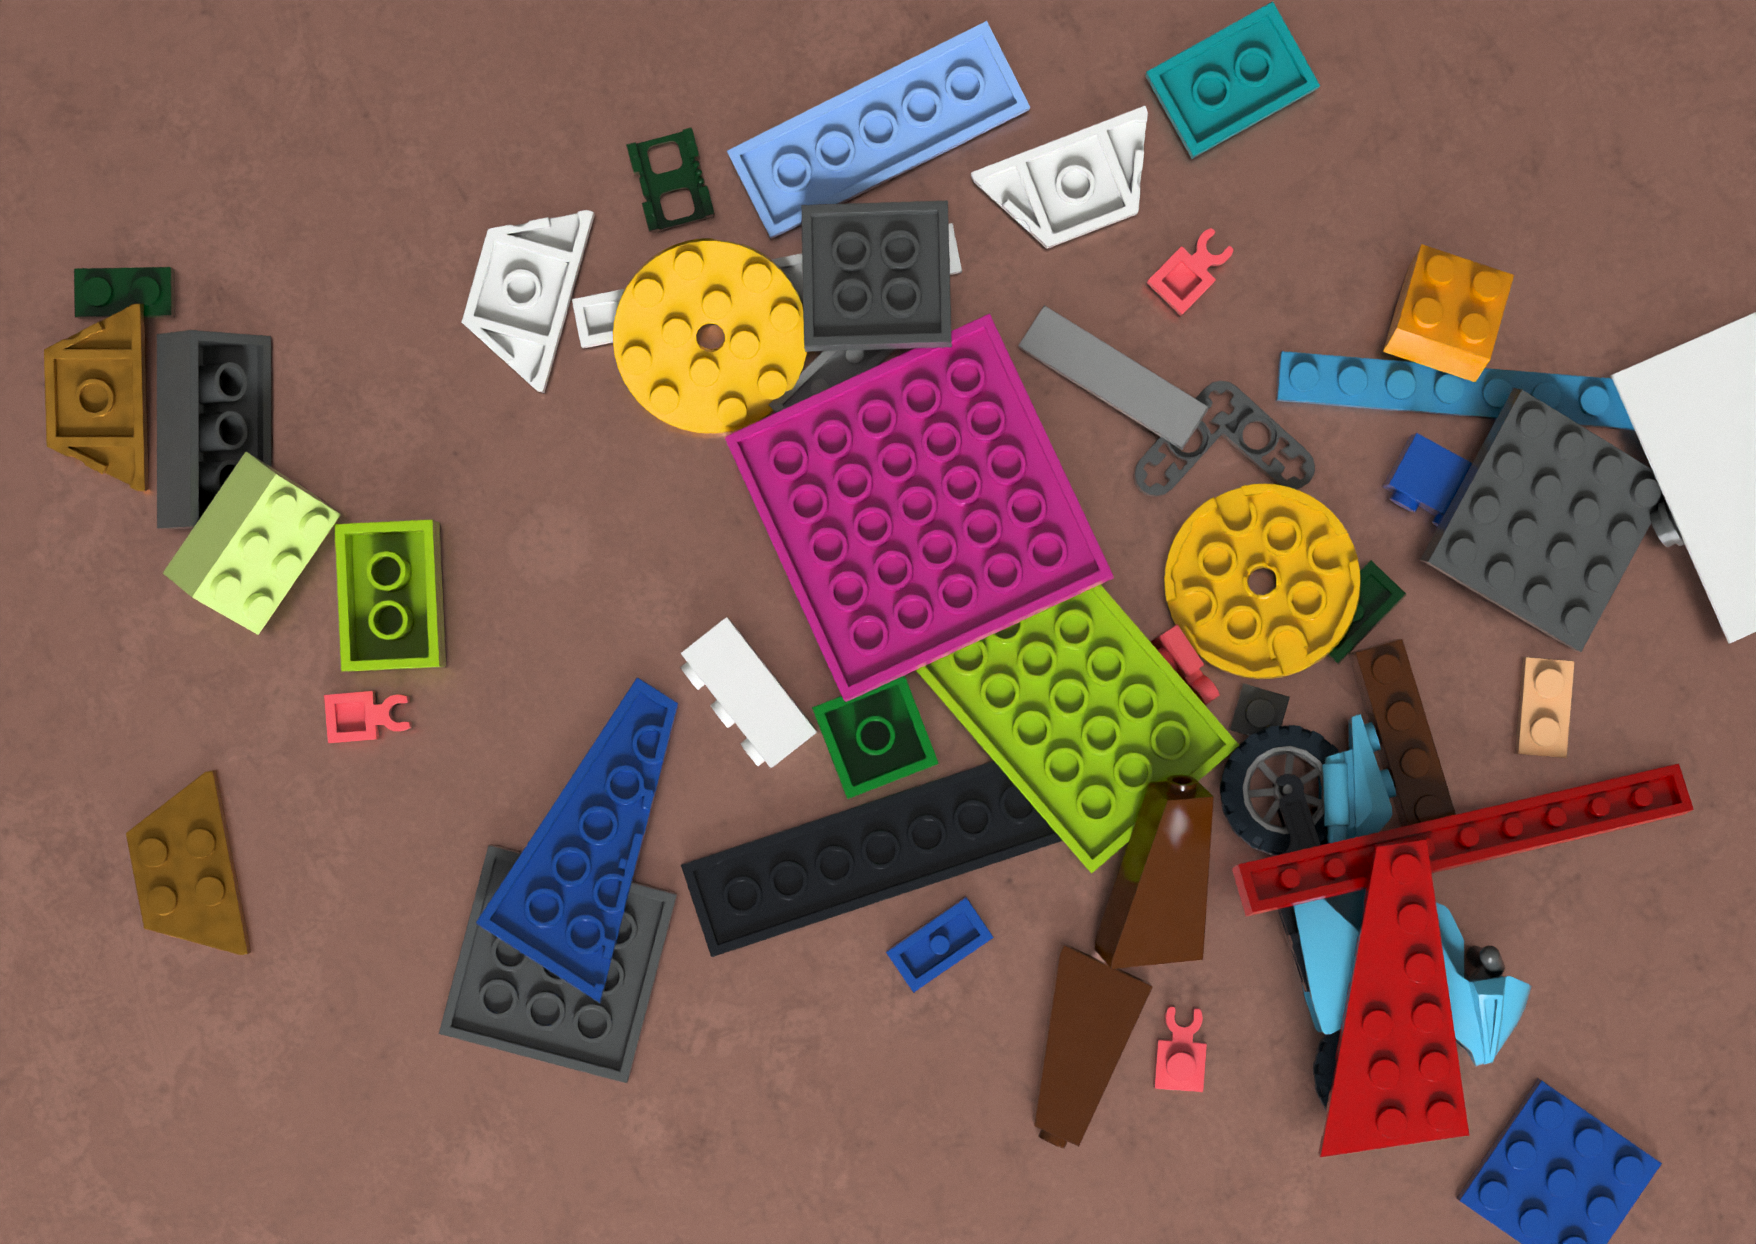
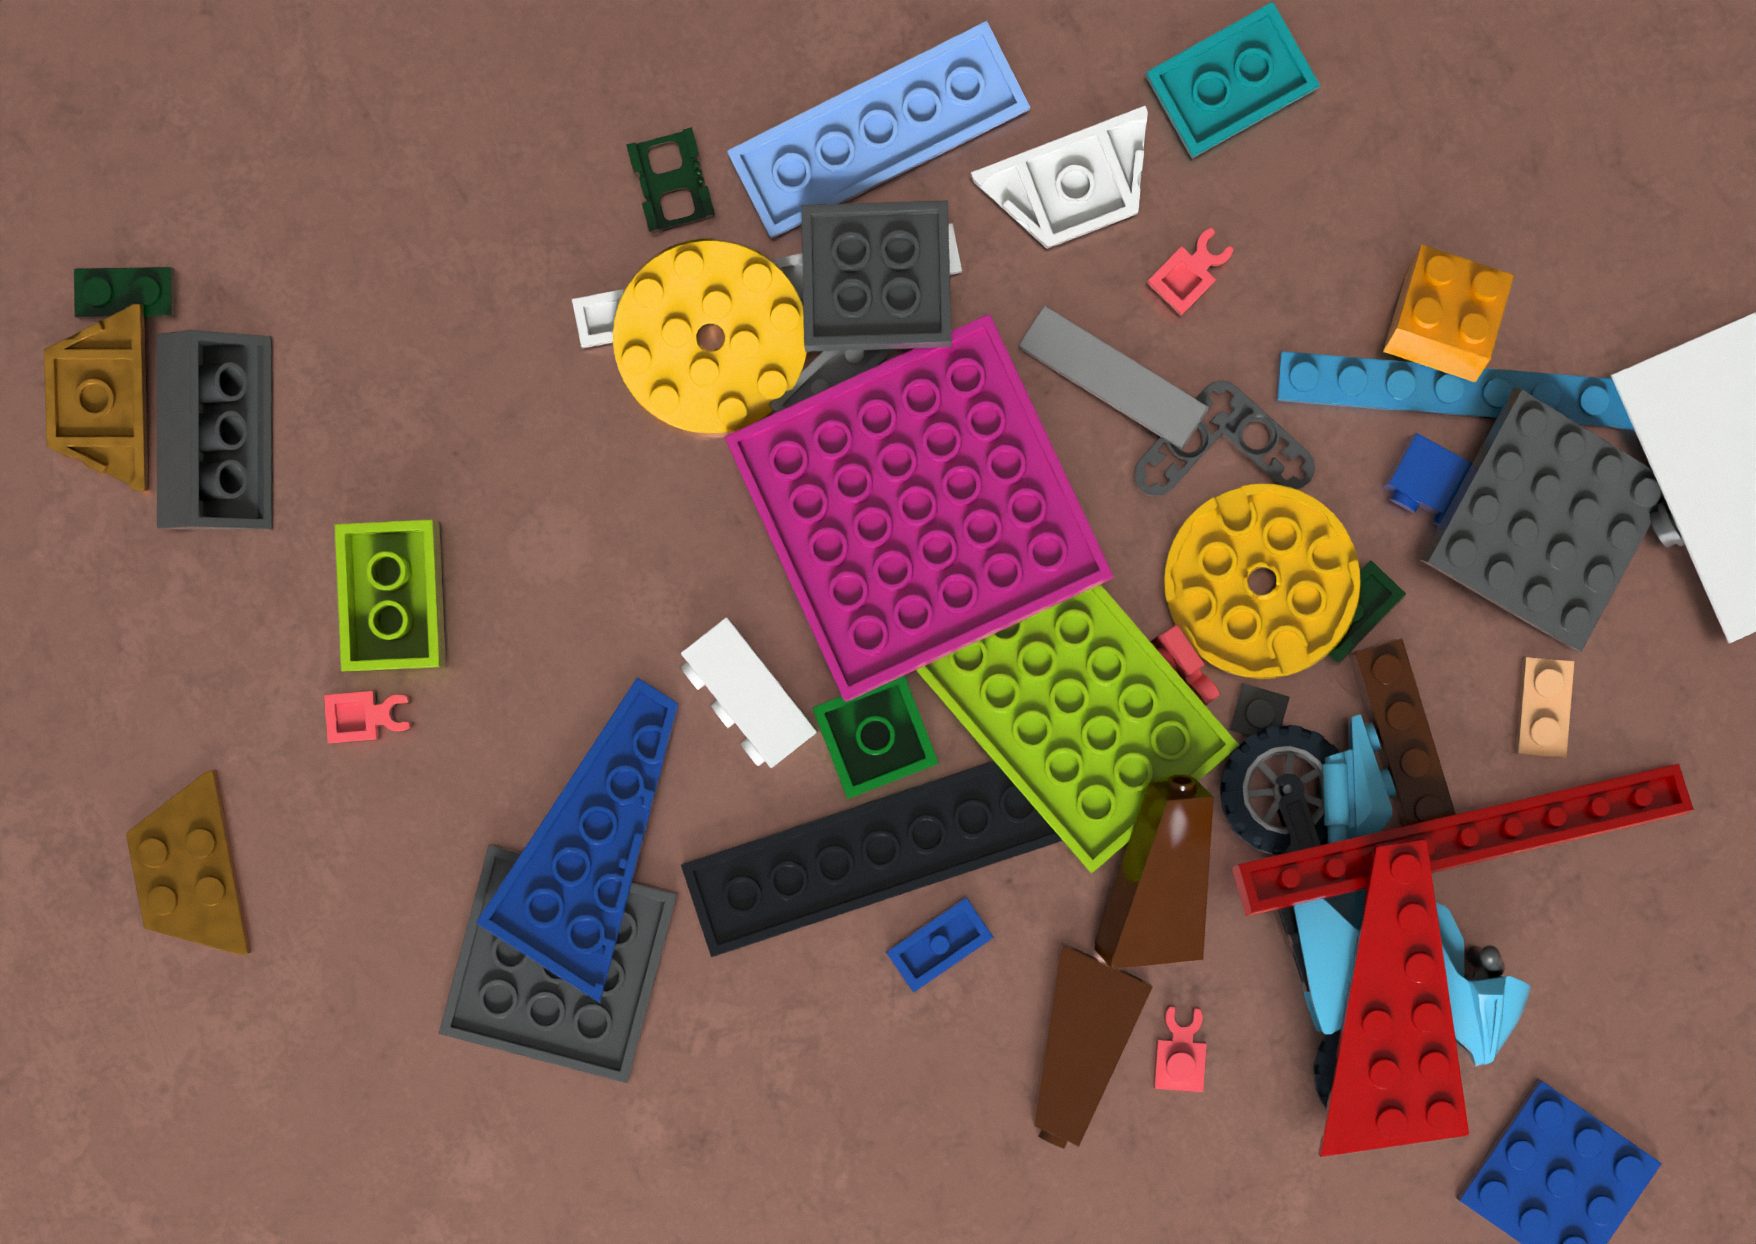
(251, 543): yellowish green brick -> none
(526, 290): white wing -> none

